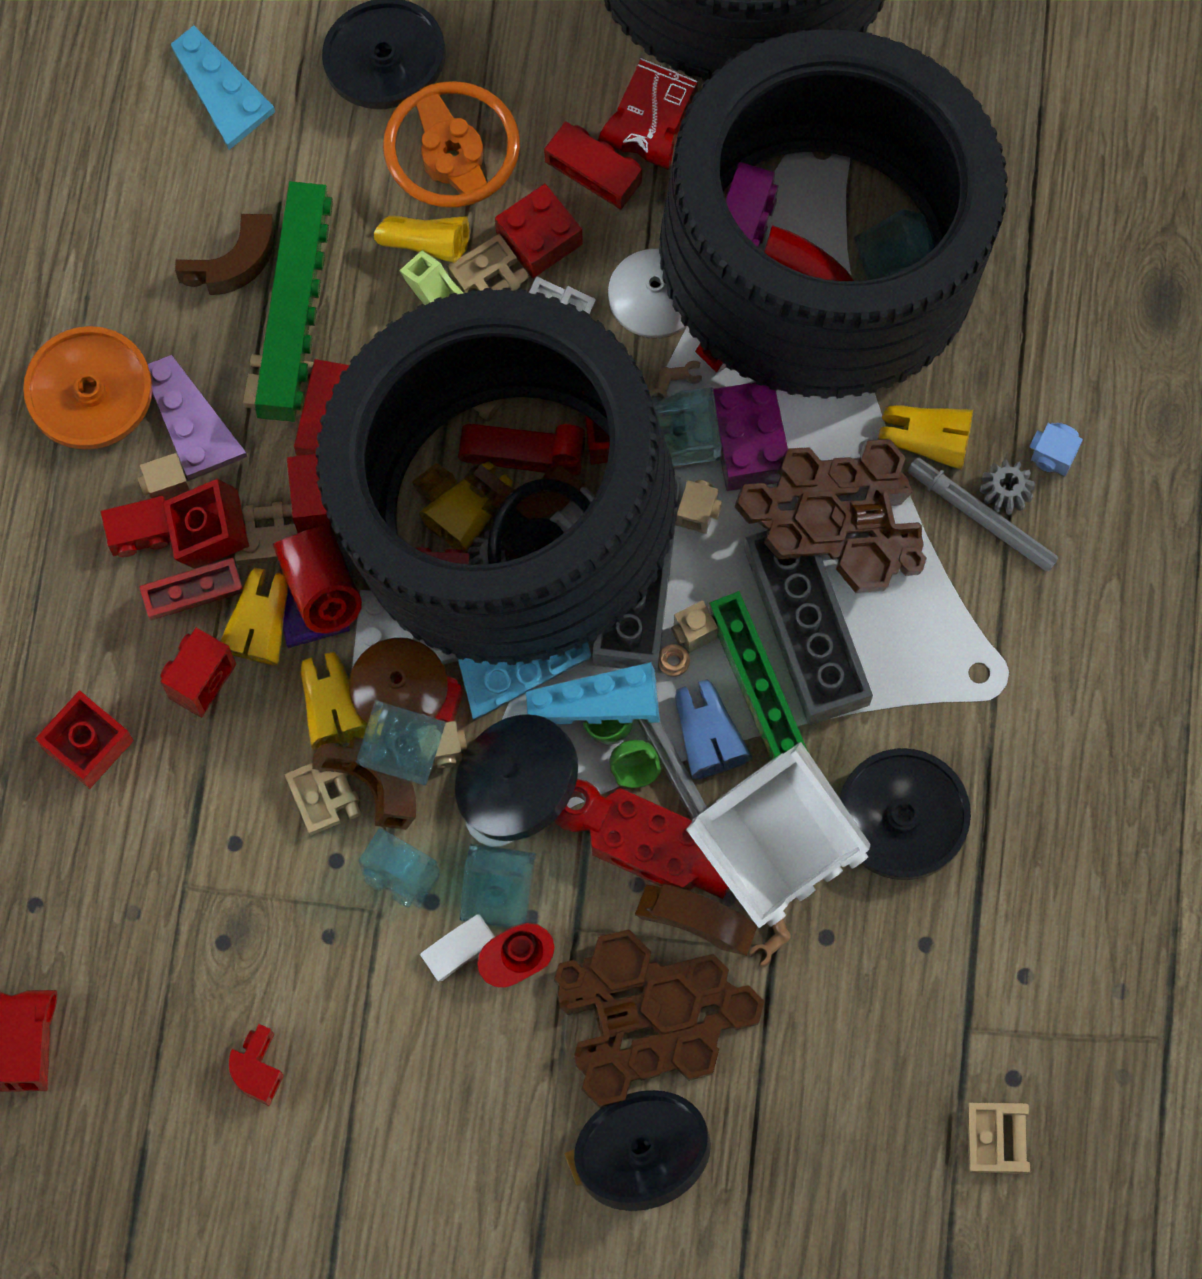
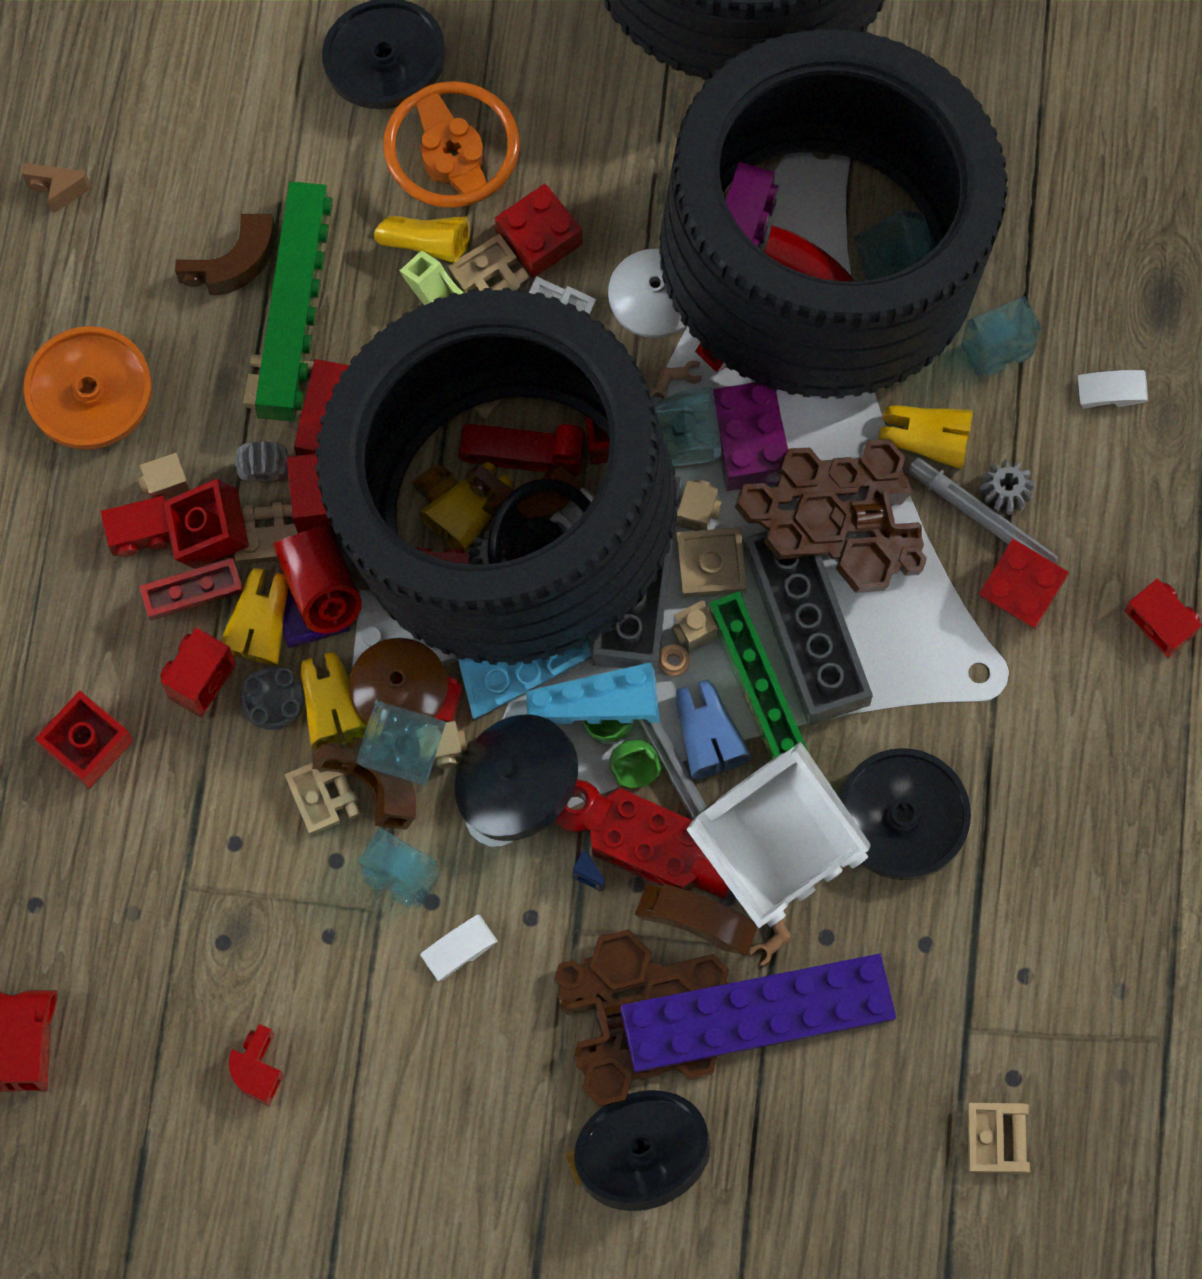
(63, 183): none -> medium nougat slope
(194, 426): lavender wing -> none
(227, 95): medium azure wing -> none
(261, 461): none -> light grey gear
(271, 697): none -> dark grey dish
(497, 885): clear light blue slope -> none
(515, 955): red piece -> none
(587, 872): none -> dark blue slope
(593, 164): red brick -> none
(651, 113): red piece -> none
(711, 562): none -> tan plate
(757, 1013): none -> dark purple plate
(1001, 336): none -> clear light blue brick
(1024, 584): none -> red brick
(1055, 448): light blue brick -> none
(1113, 387): none -> white slope
(1163, 617): none -> red brick

